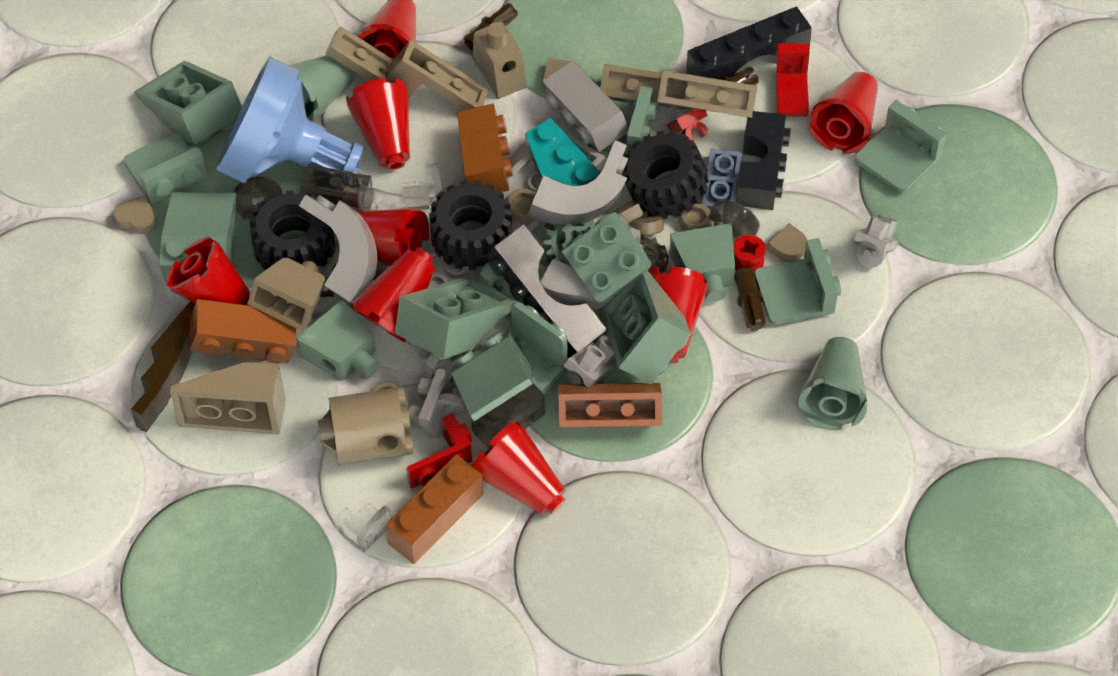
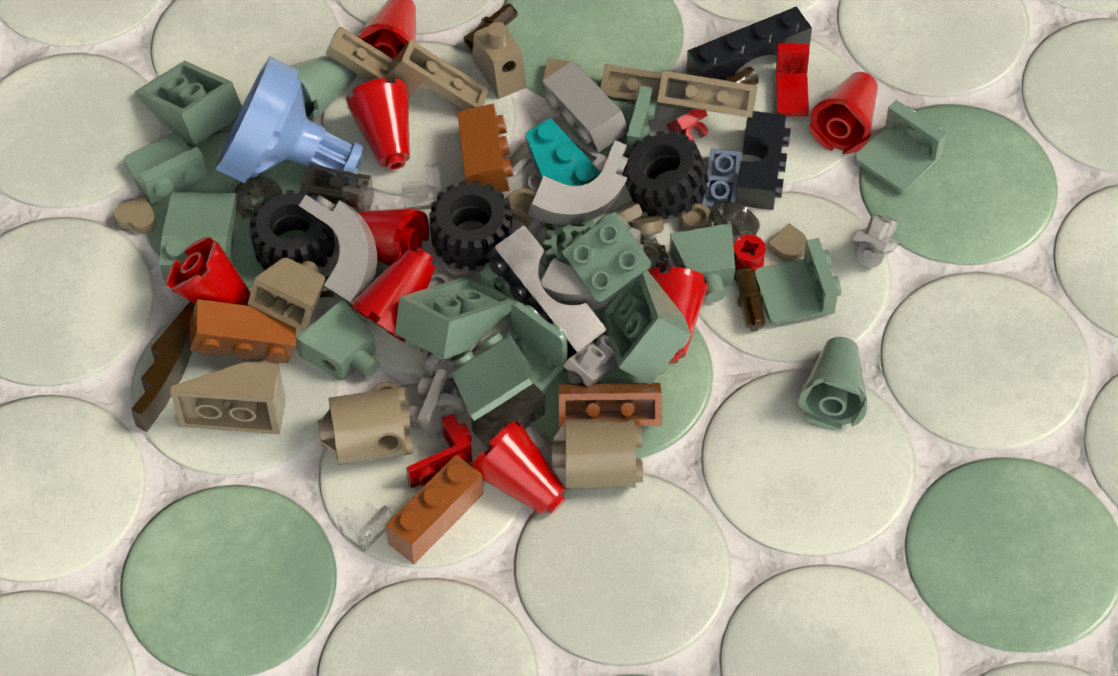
(597, 453): none -> dark tan cylinder

